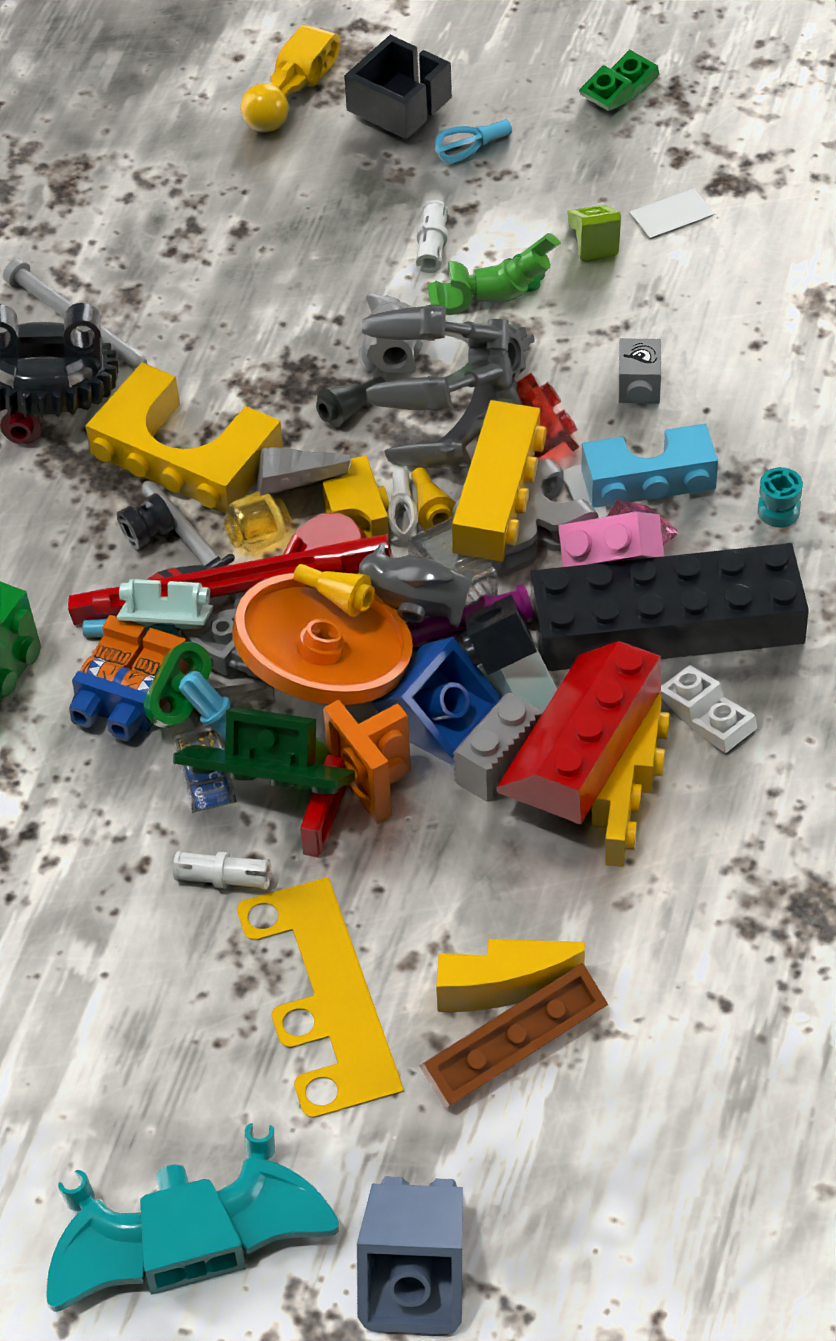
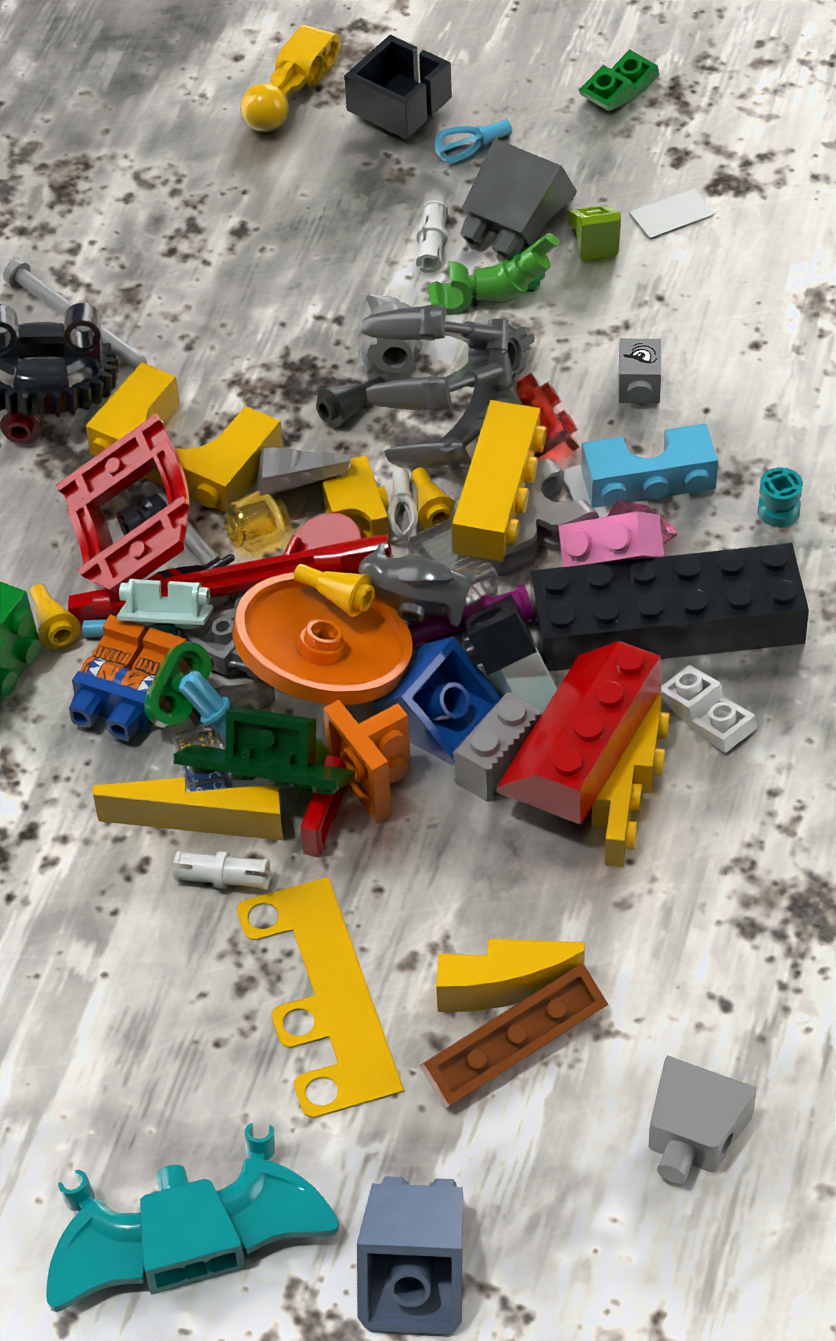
(55, 624): none -> yellow cone
(106, 477): none -> wedge
(167, 804): none -> yellow slope
(514, 198): none -> dark grey hips
(696, 1118): none -> light grey torso

